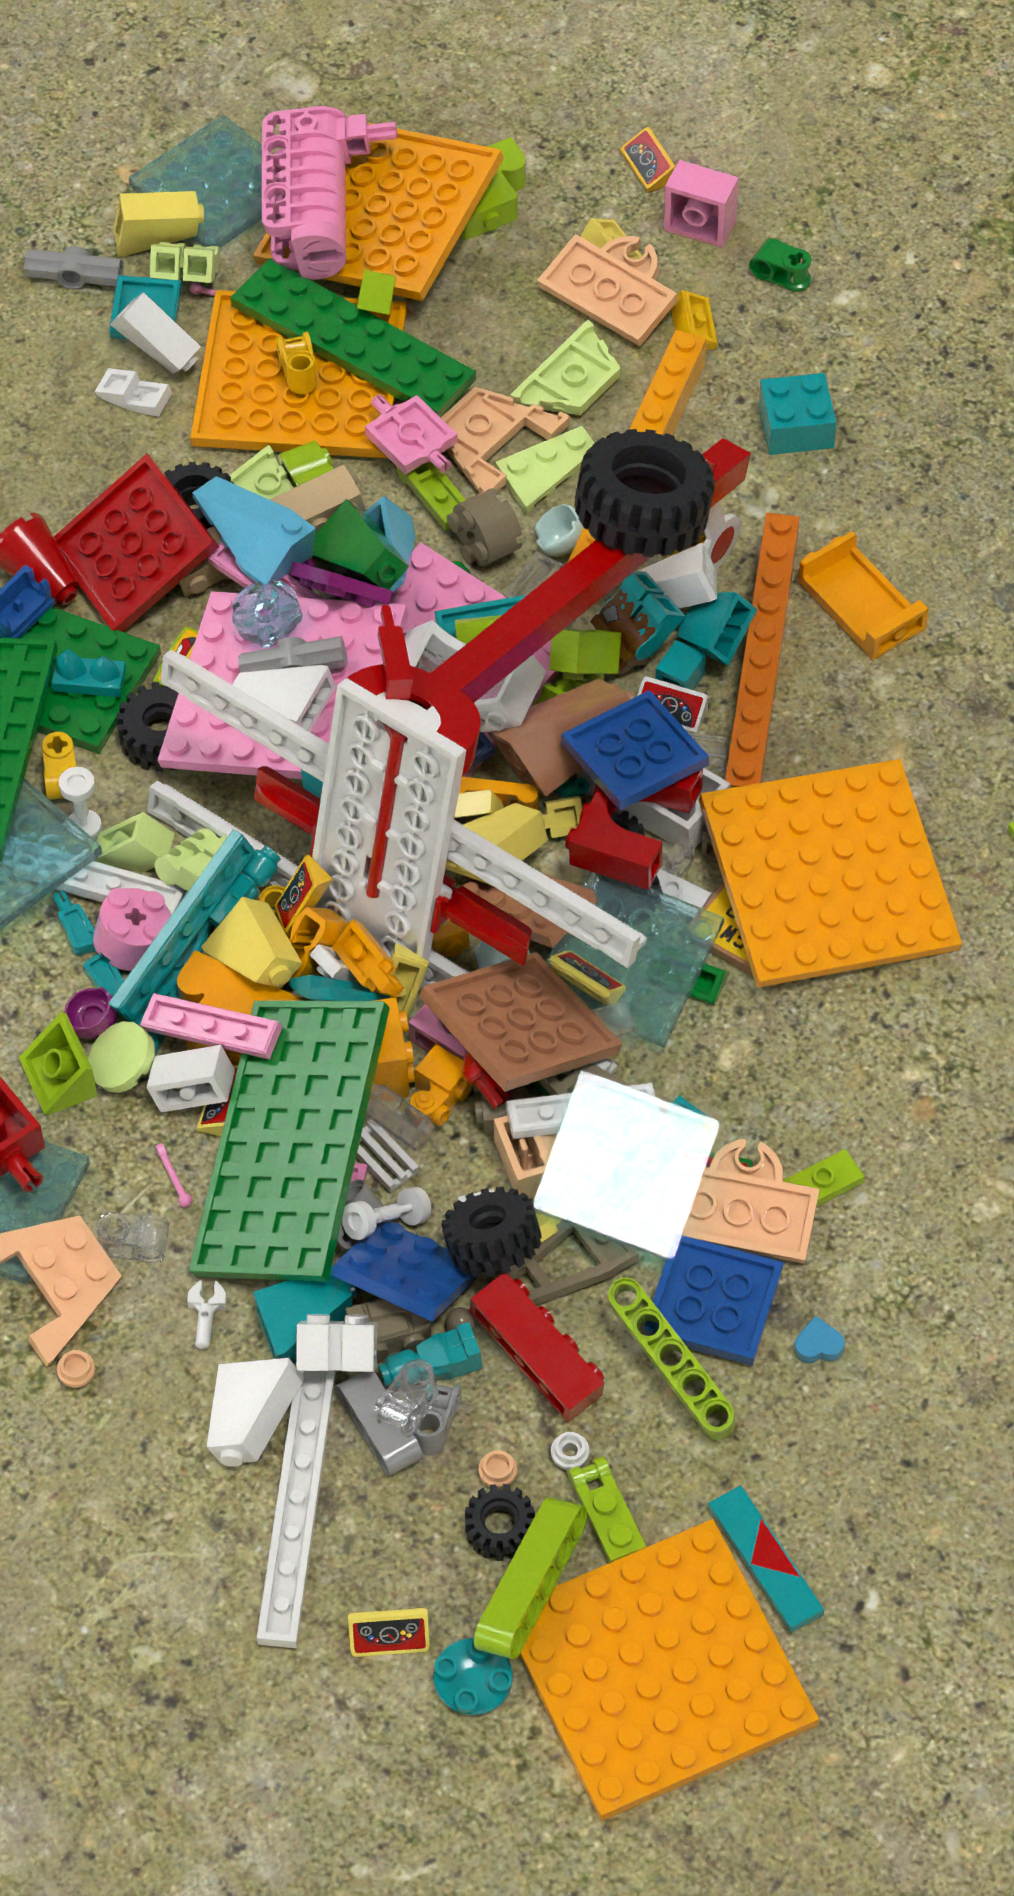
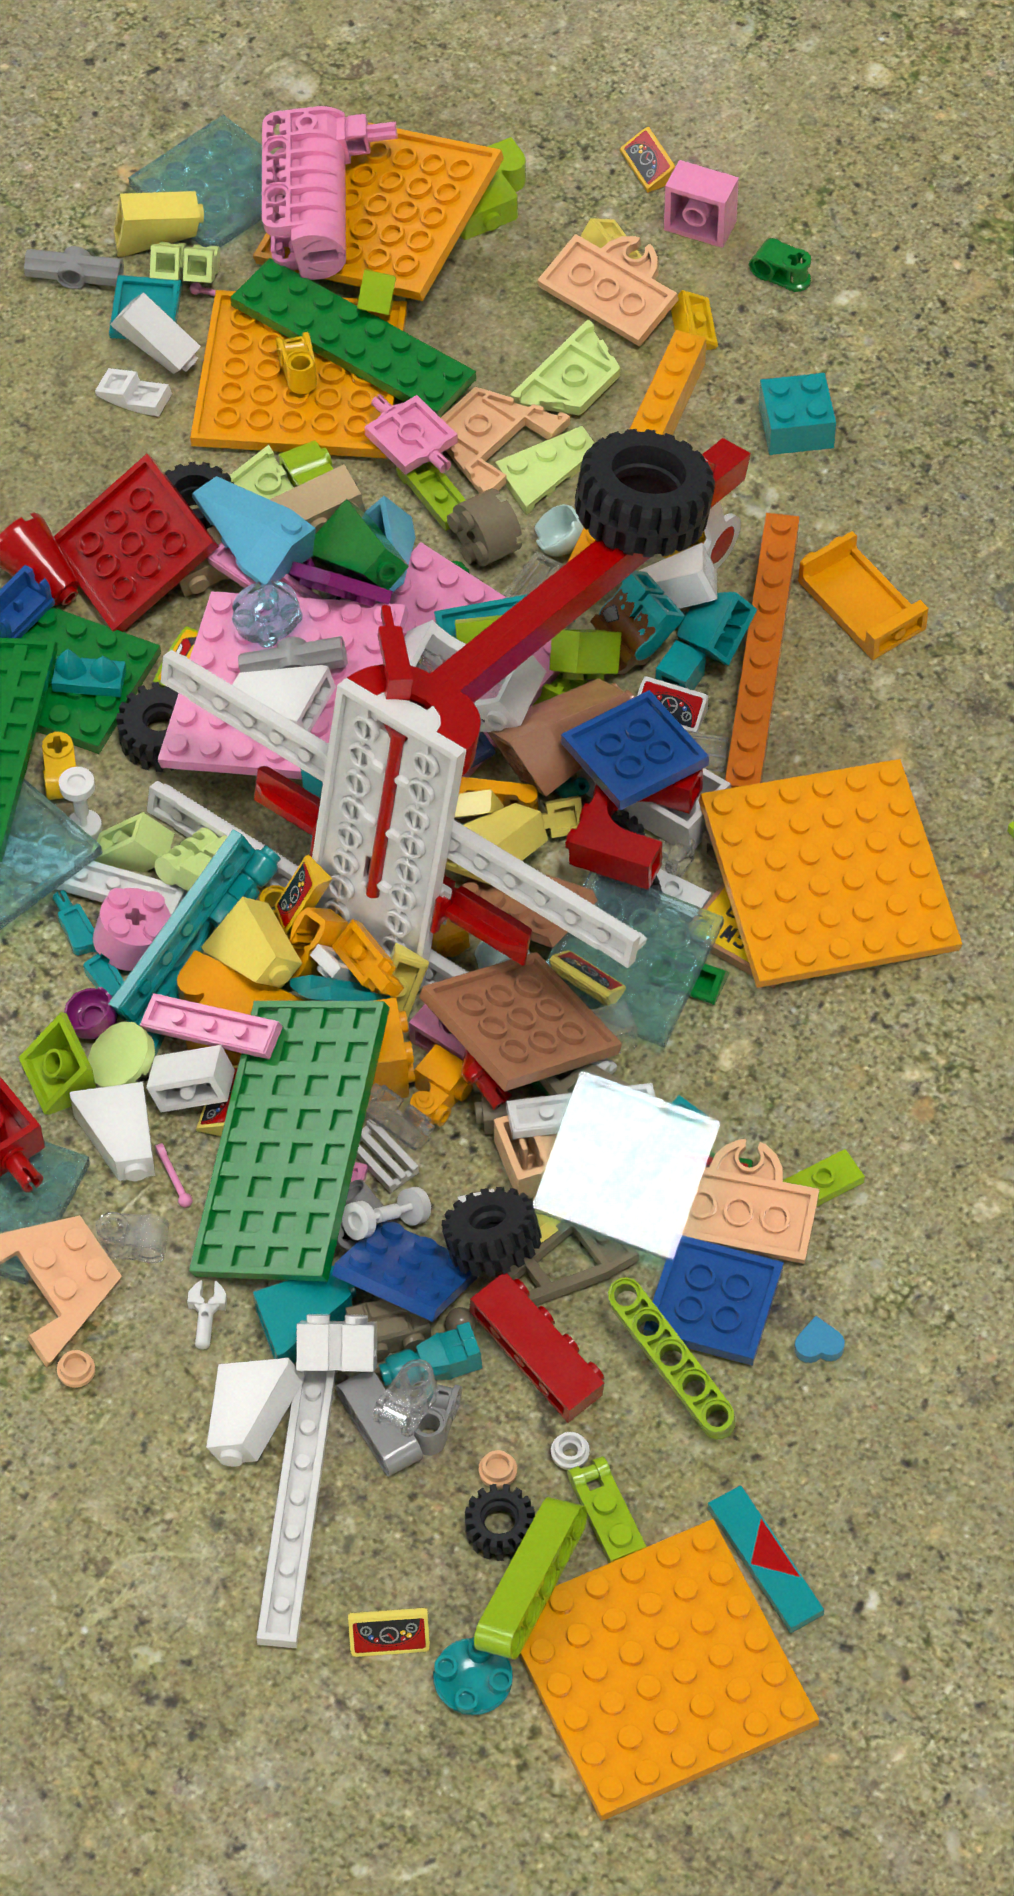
(118, 1127): none -> white slope

